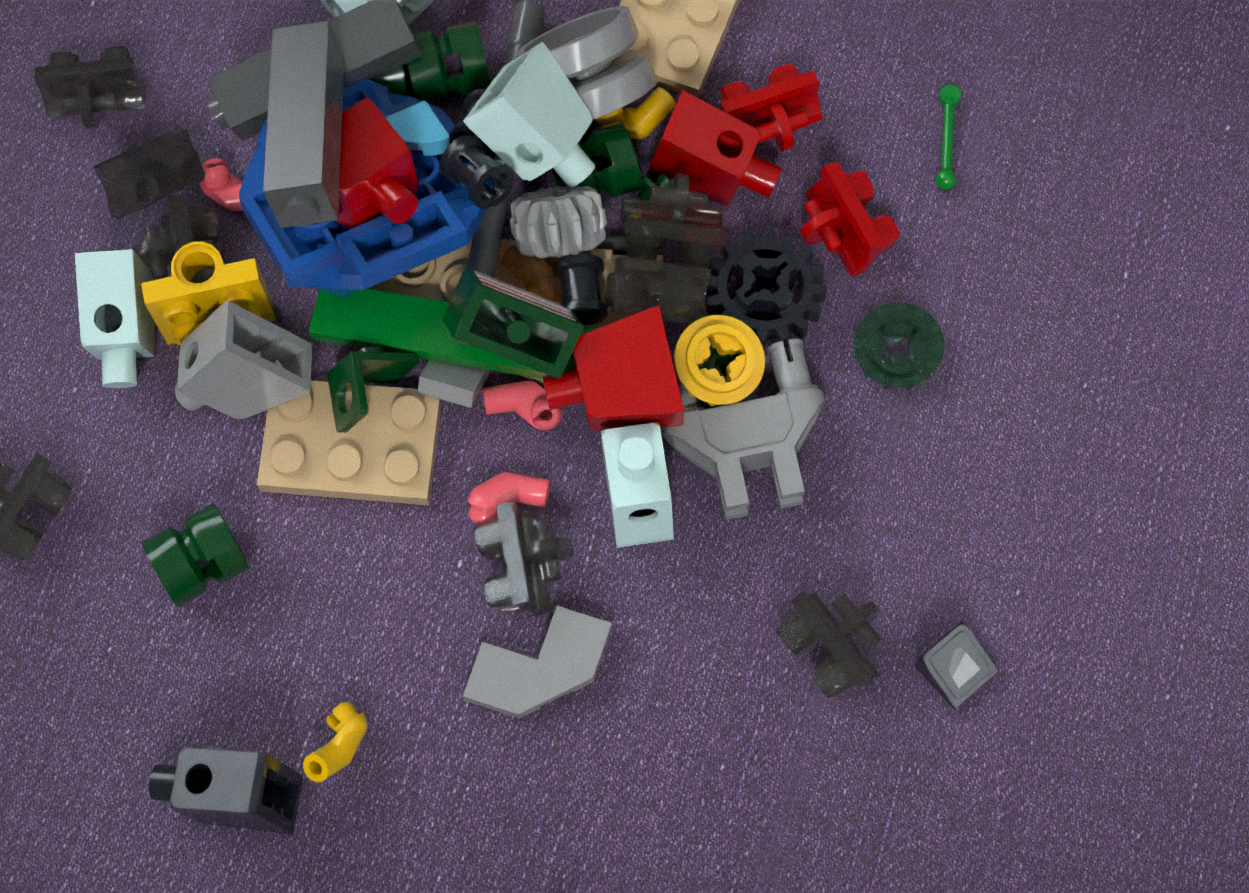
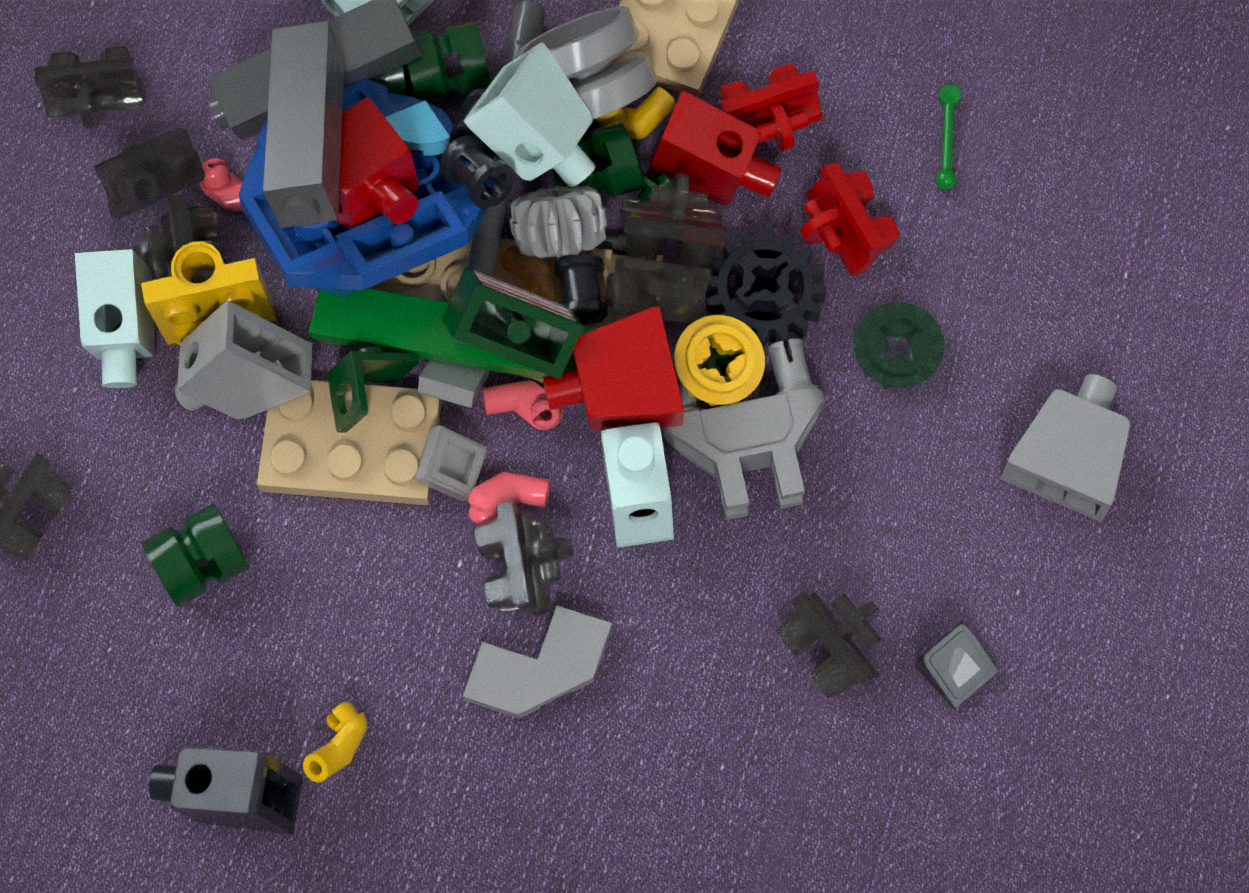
(450, 463): none -> light grey tile
(1073, 449): none -> light grey torso

